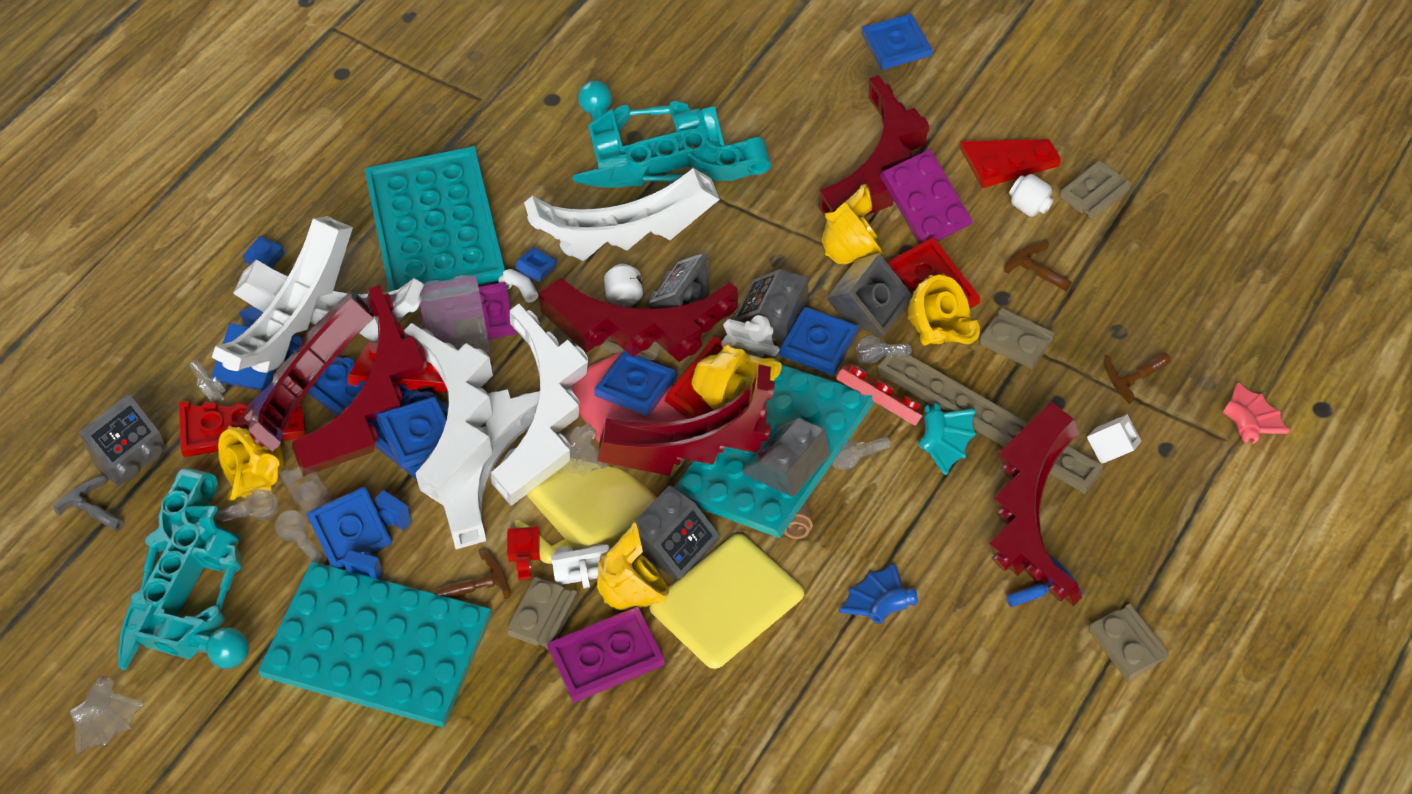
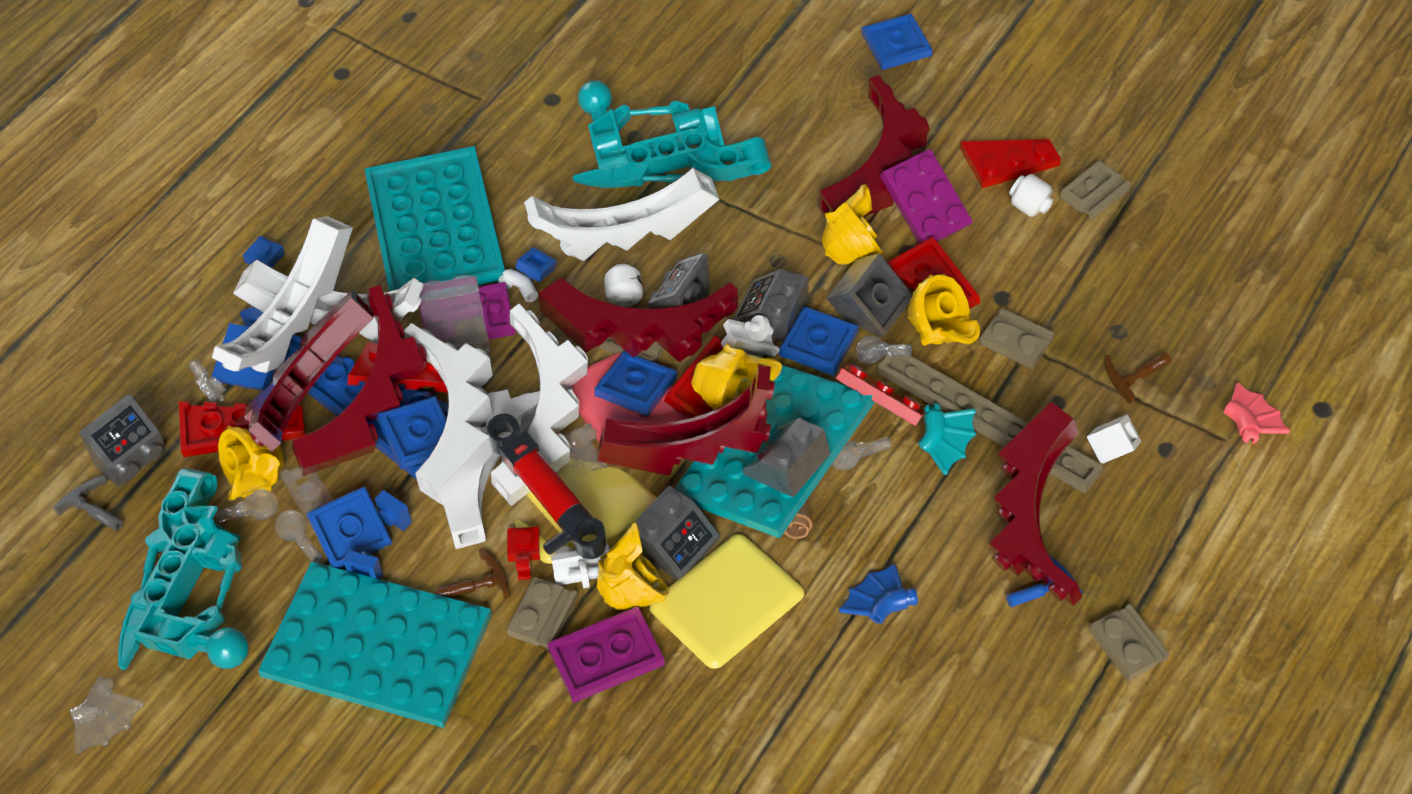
(524, 460): none -> black piece
(1022, 259): reddish brown piece -> none

